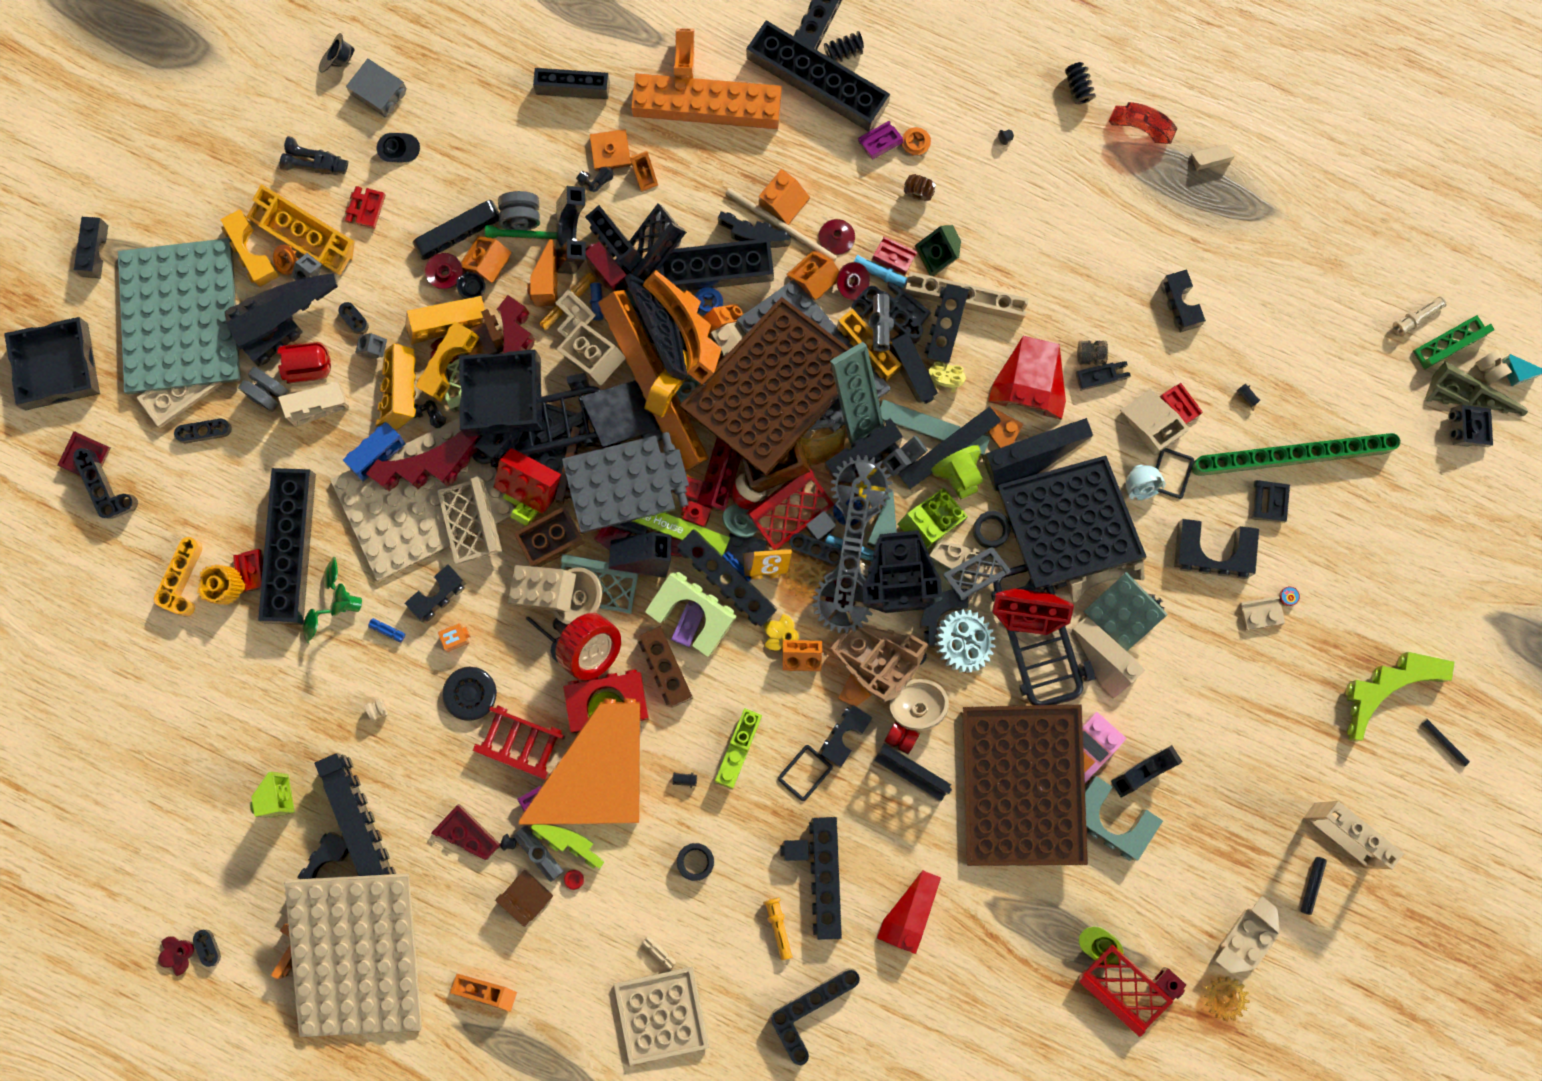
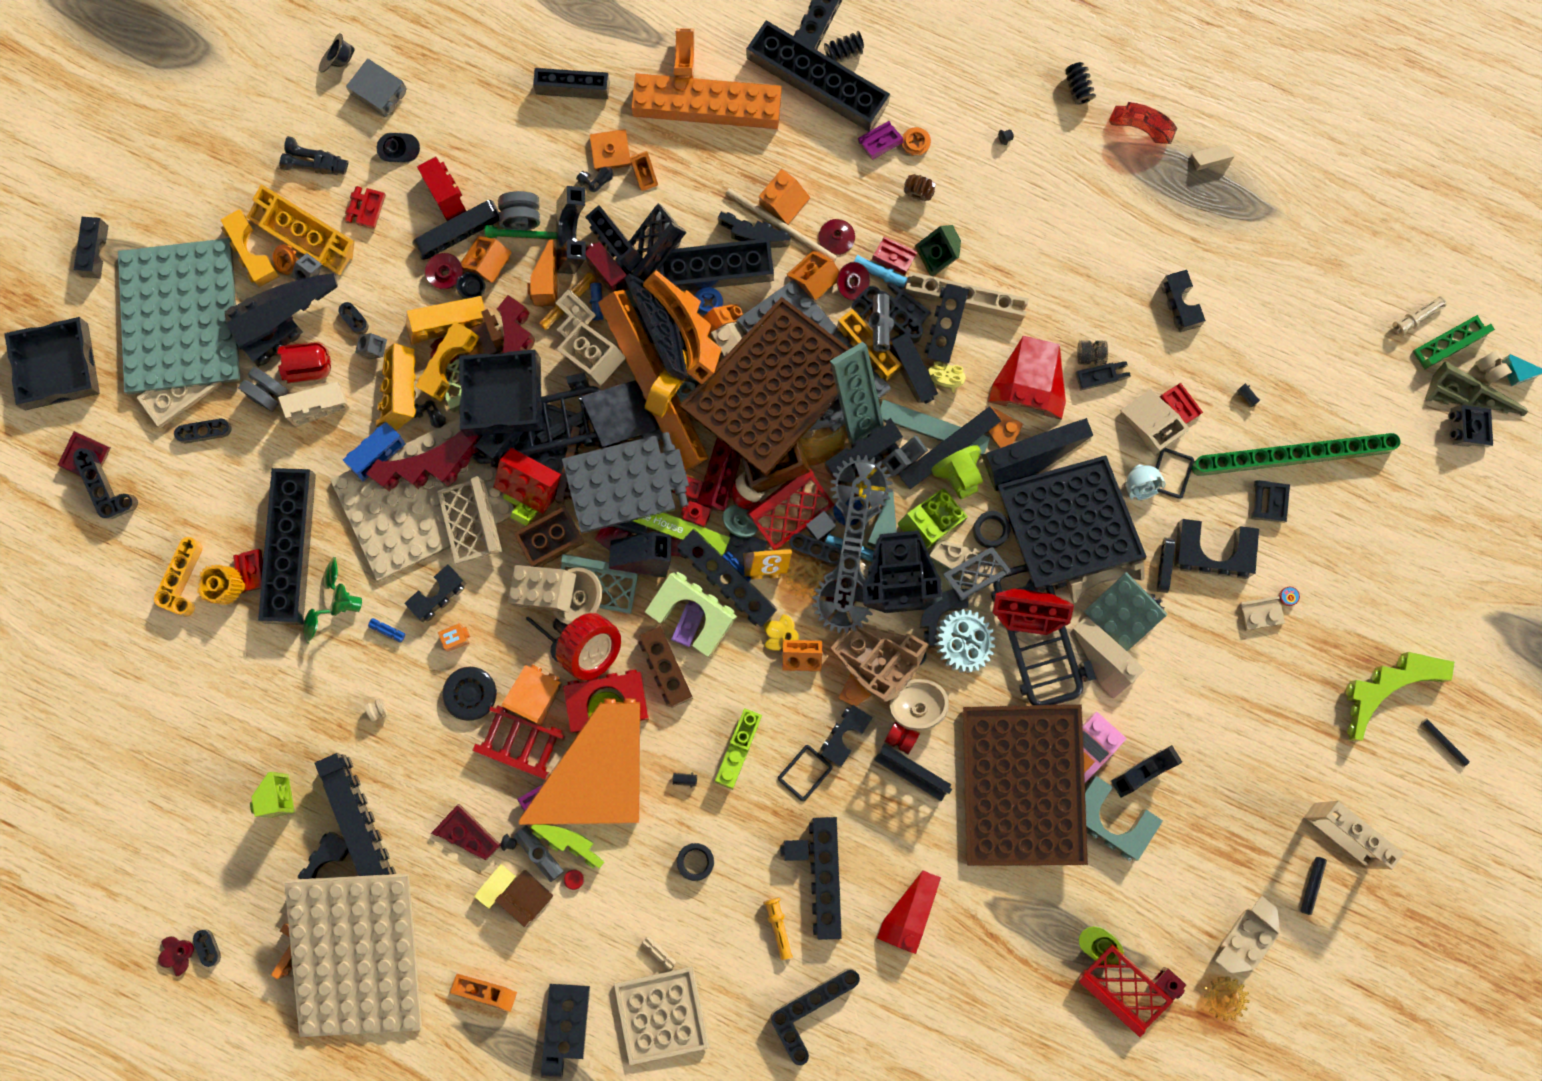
(442, 187): none -> red wedge
(494, 886): none -> light yellow slope
(532, 694): none -> orange slope
(552, 1059): none -> black hinge
(1165, 565): none -> black beam

